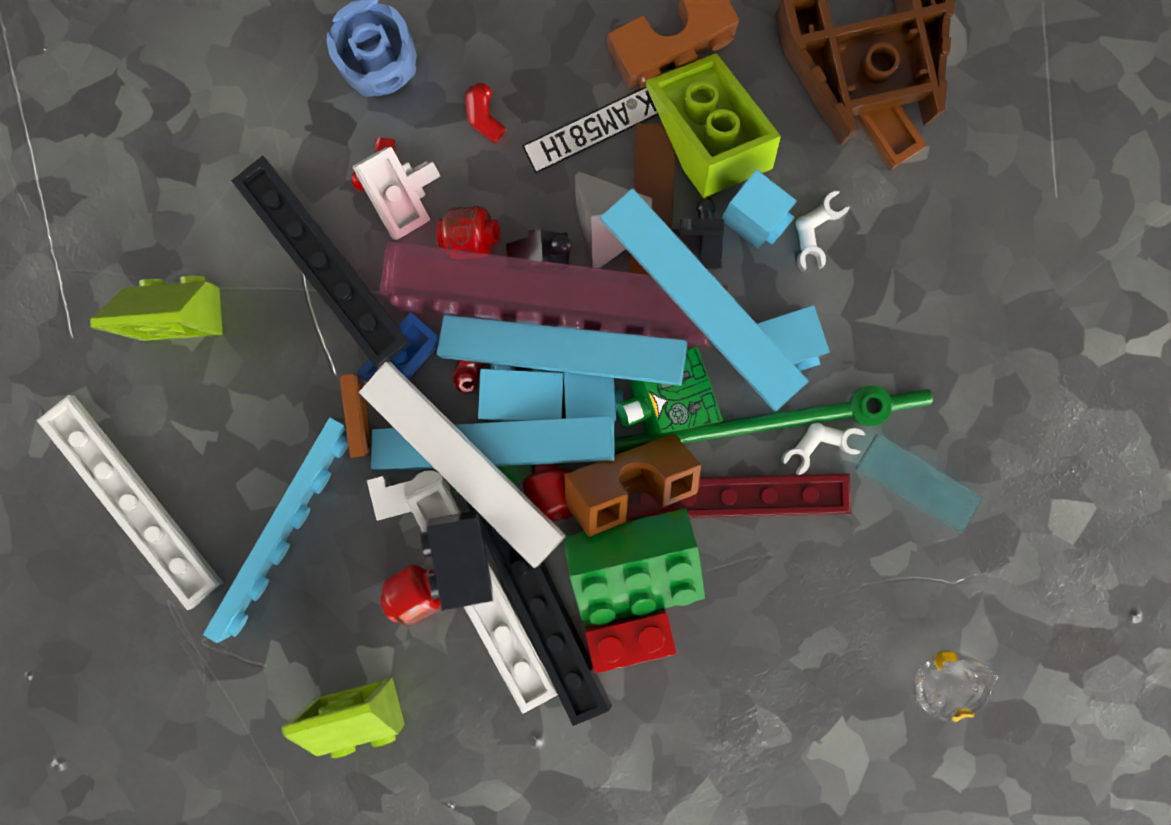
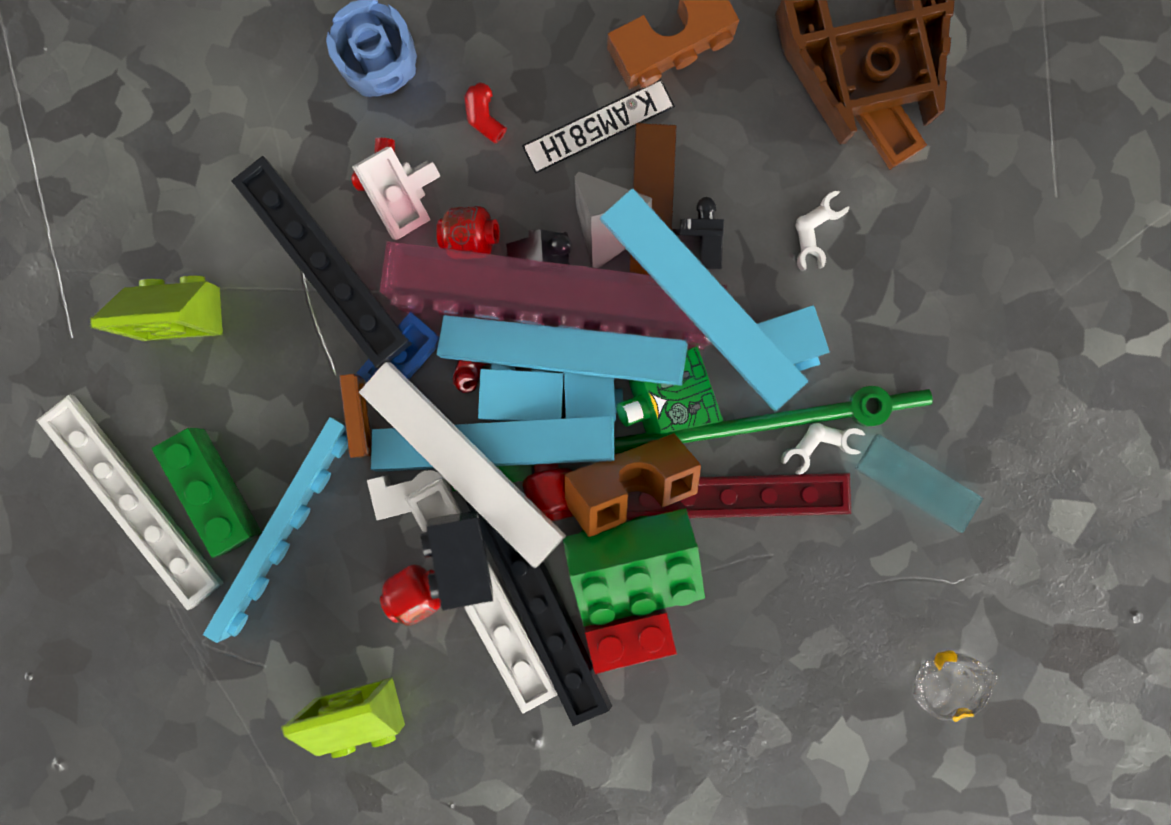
(207, 491): none -> green brick
(713, 124): lime slope -> none
(759, 211): medium azure brick -> none

